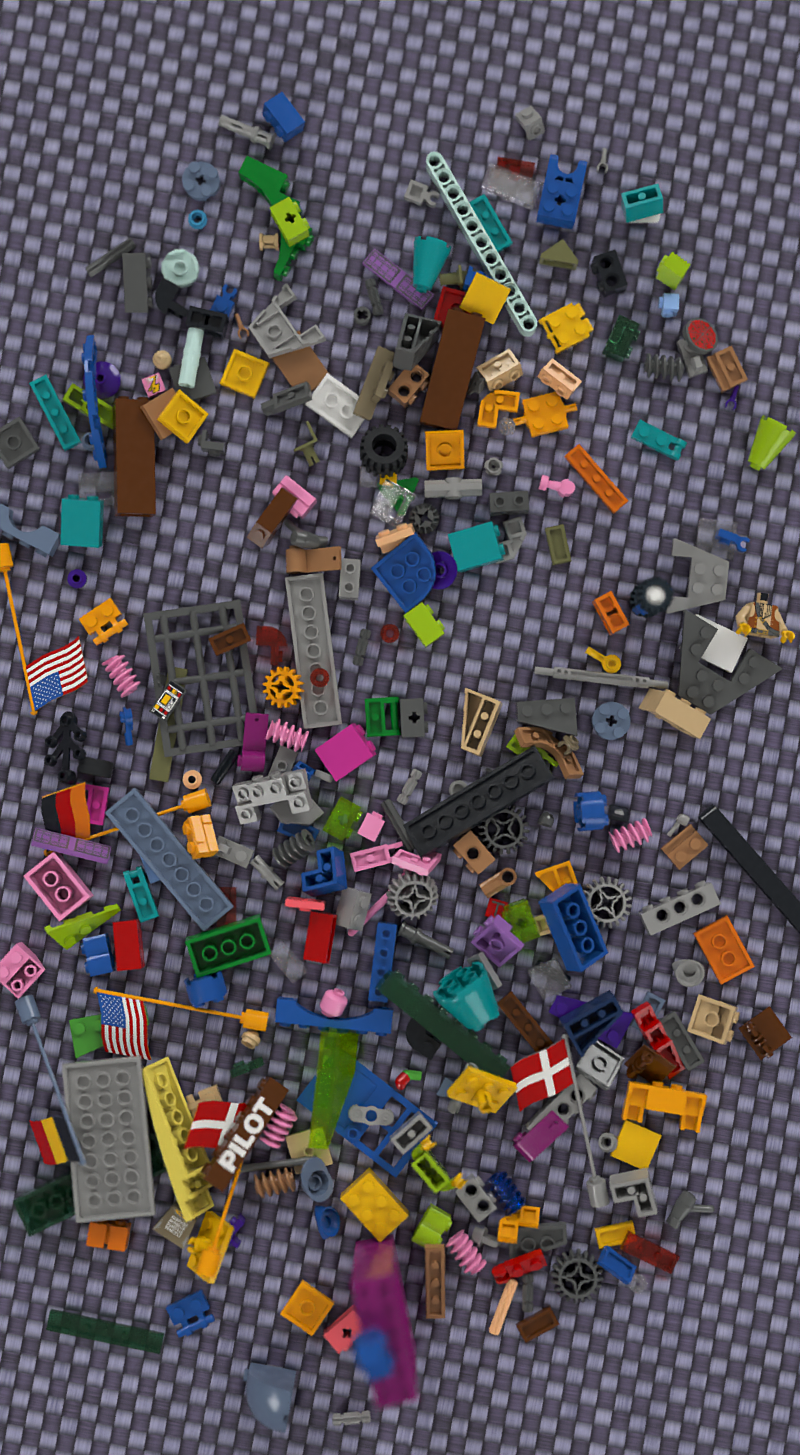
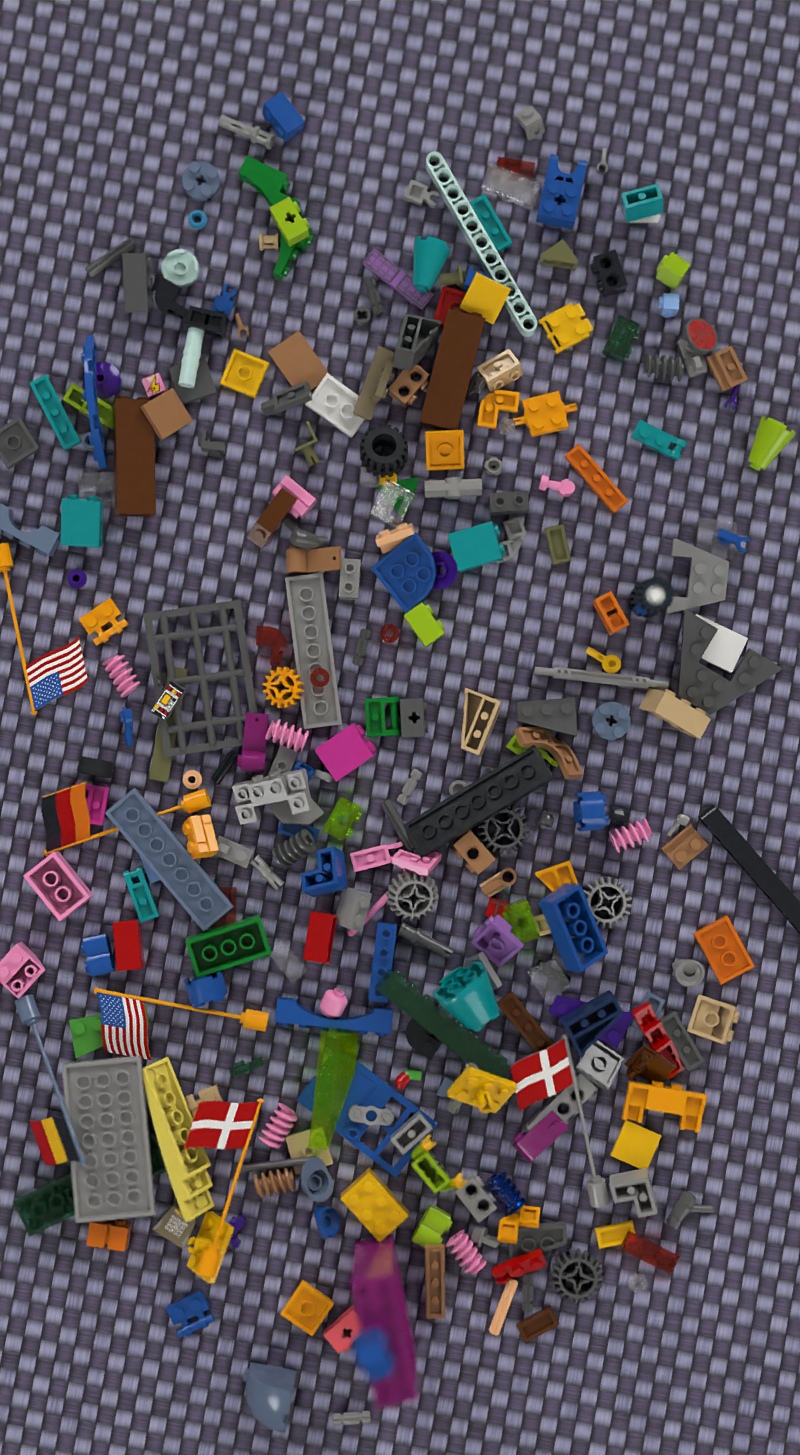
(68, 723): black plant -> none
(71, 846): medium lavender tile -> none
(79, 927): lime wing -> none
(105, 1331): clear green tile -> none
(162, 360): tan plate -> none
(182, 416): yellow tile -> none
(229, 639): reddish brown plate -> none
(244, 1133): reddish brown brick -> none
(250, 1039): tan plate -> none
(276, 332): light grey wing -> none
(305, 904): coral plate -> none
(371, 826): bright pink brick -> none
(427, 526): dark grey gear -> none
(559, 379): light nougat bracket -> none
(571, 743): dark tan plate -> none
(602, 1142): light grey plate -> none
(616, 1265): blue tile -> none
(708, 900): light grey brick -> none
(762, 620): torso -> none
(765, 1033): reddish brown hinge -> none

